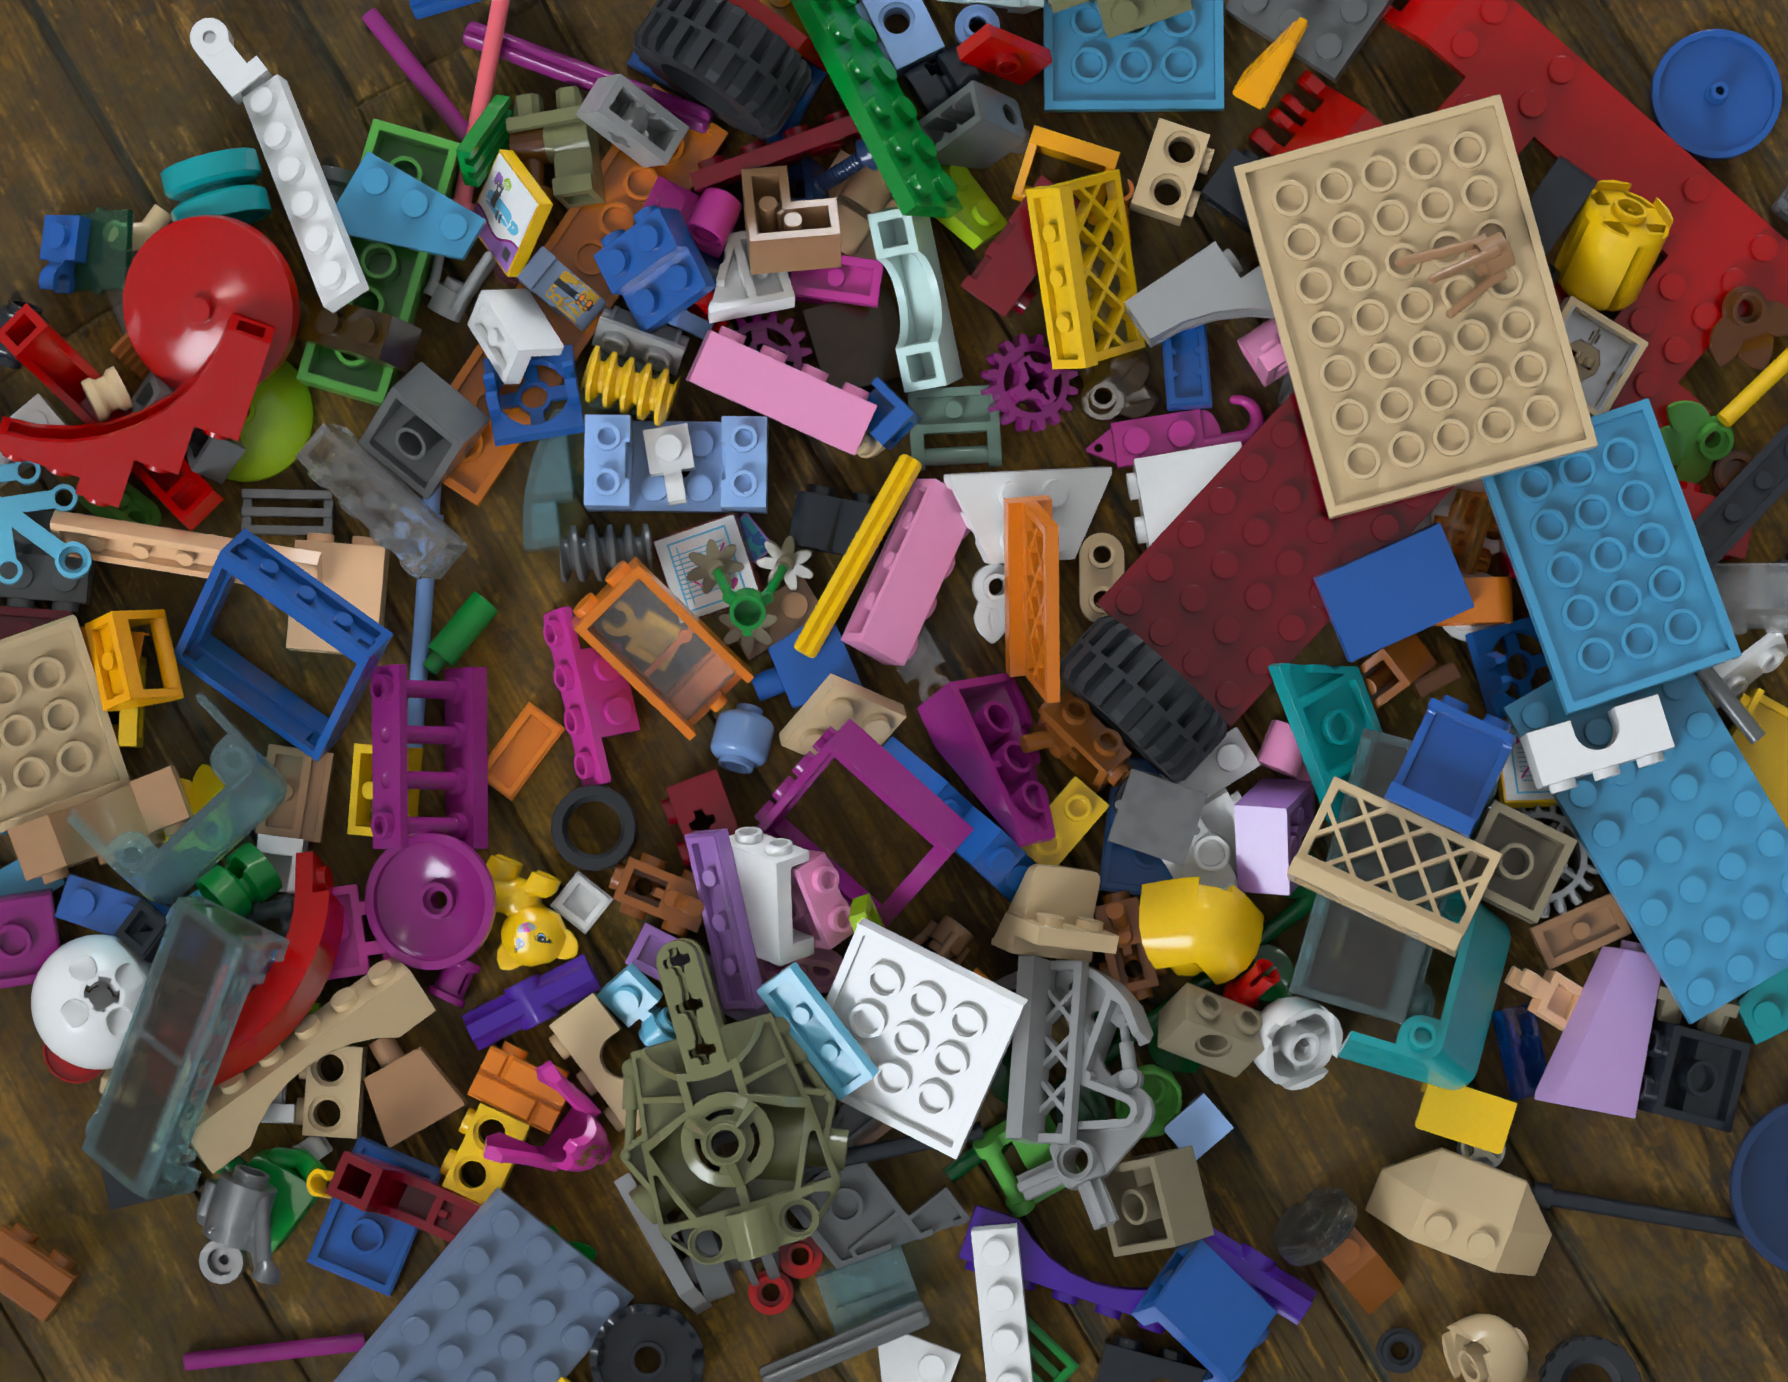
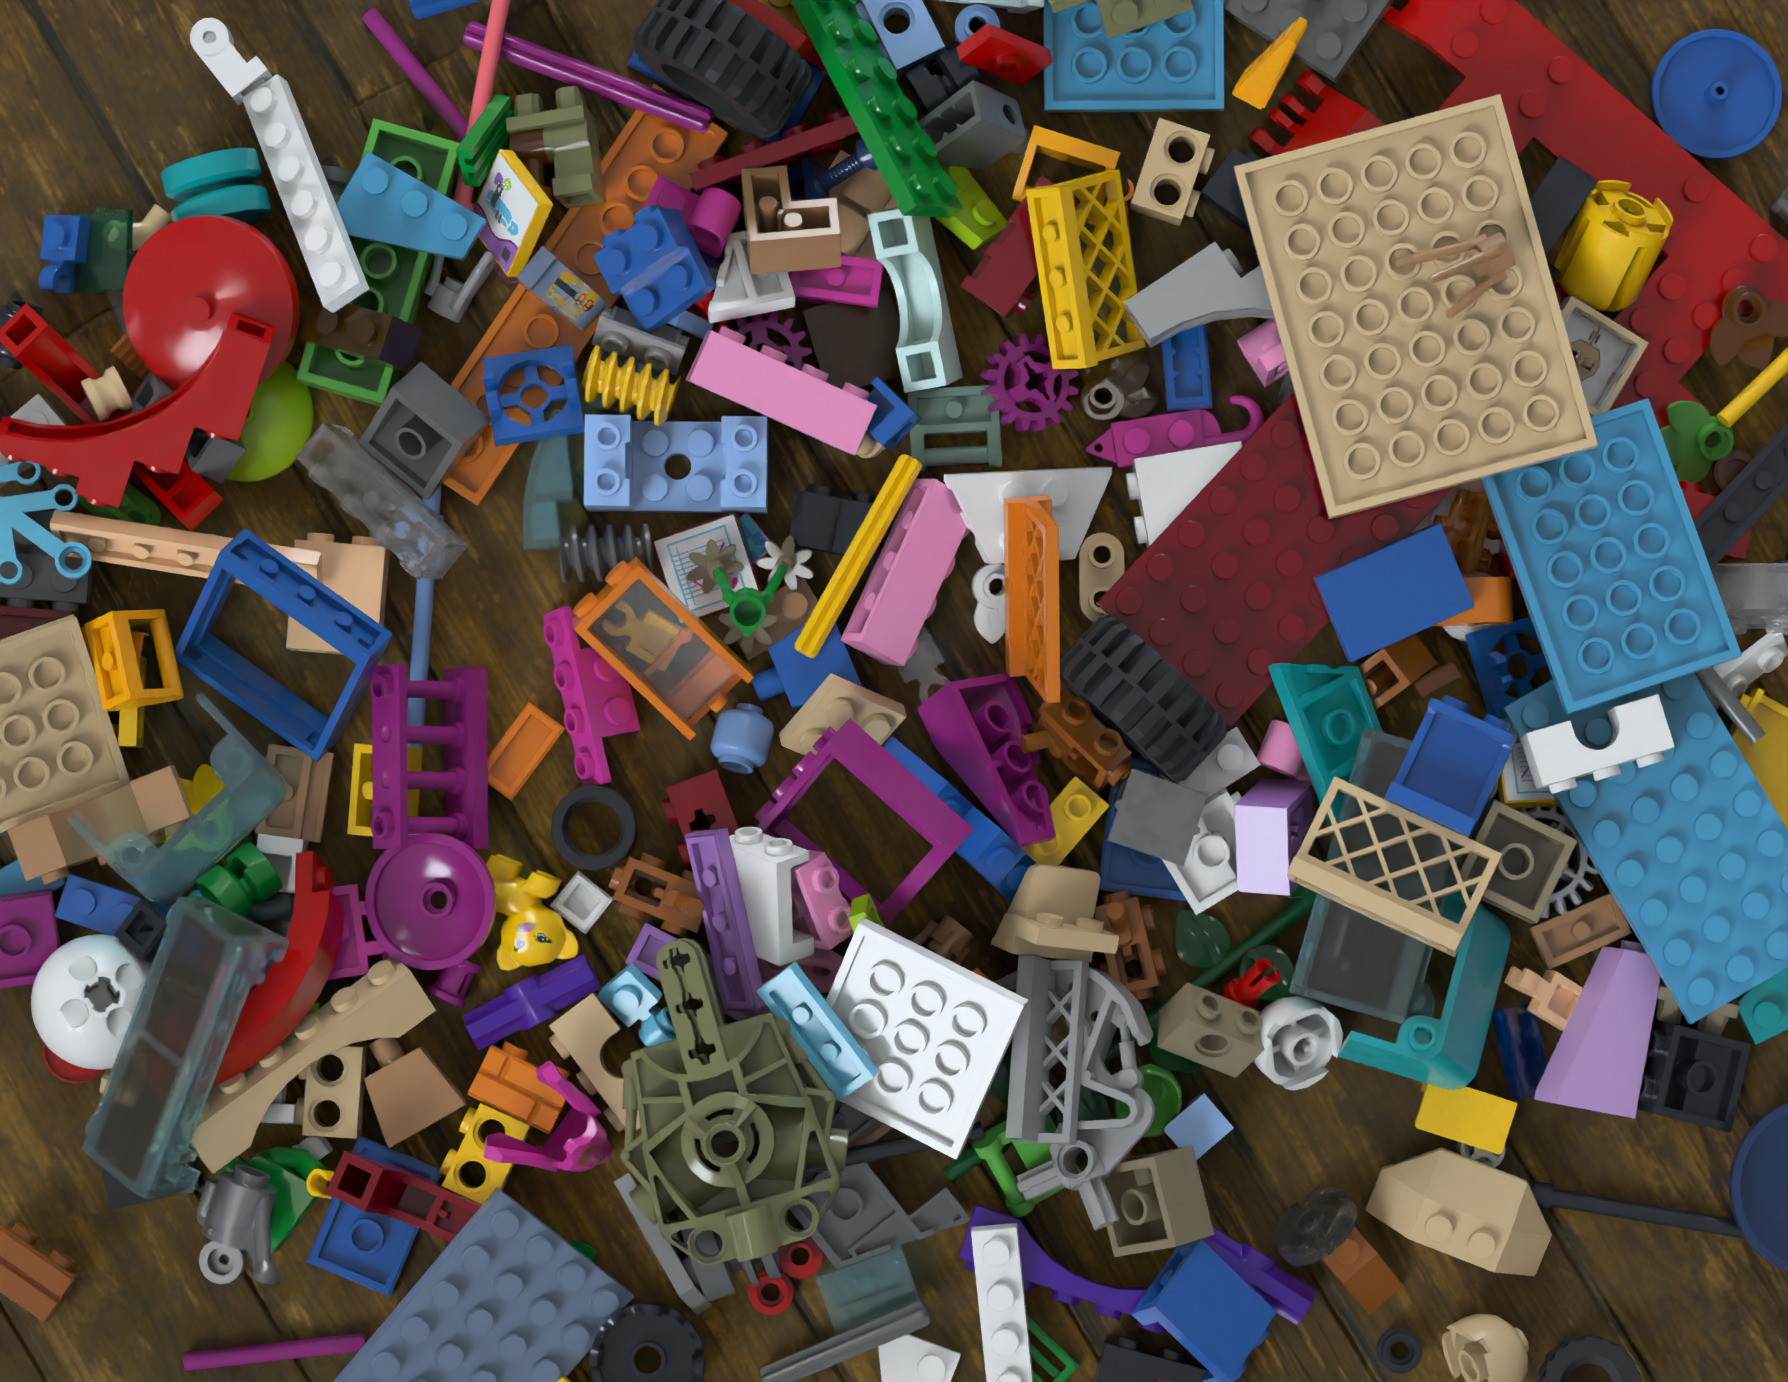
(249, 511): flat silver tile -> none
(460, 632): green cylinder -> none
(511, 331): white panel -> none
(632, 121): light grey brick -> none
(670, 455): white plate -> none
(1199, 928): yellow brick -> none

